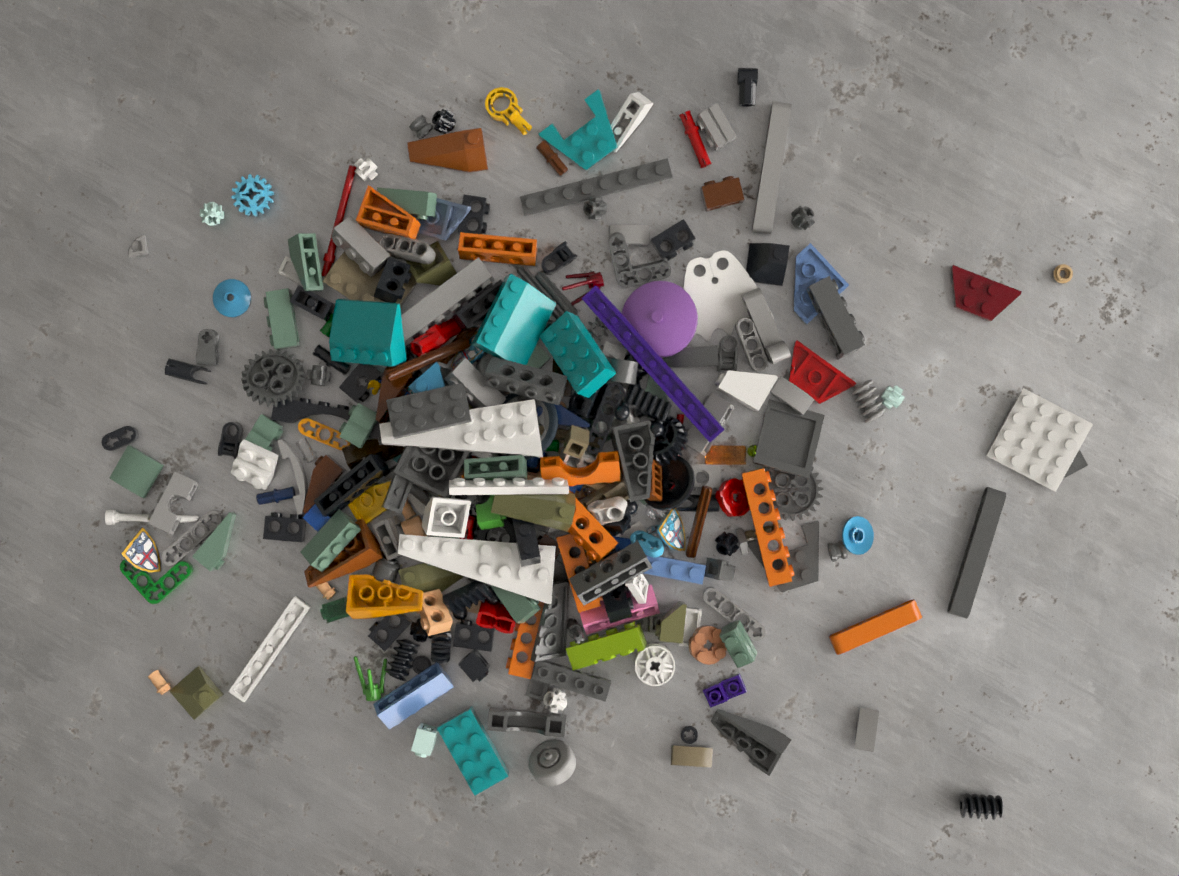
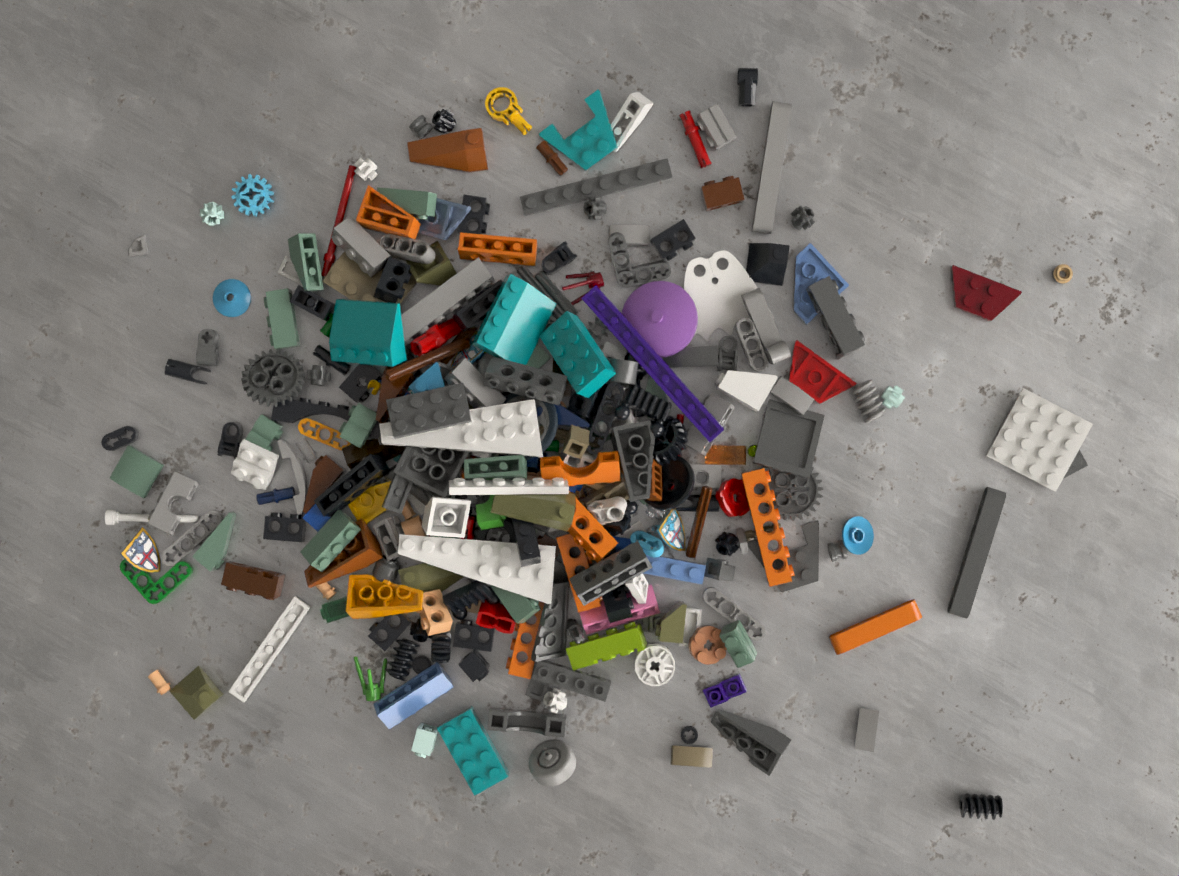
(253, 580): none -> reddish brown wedge

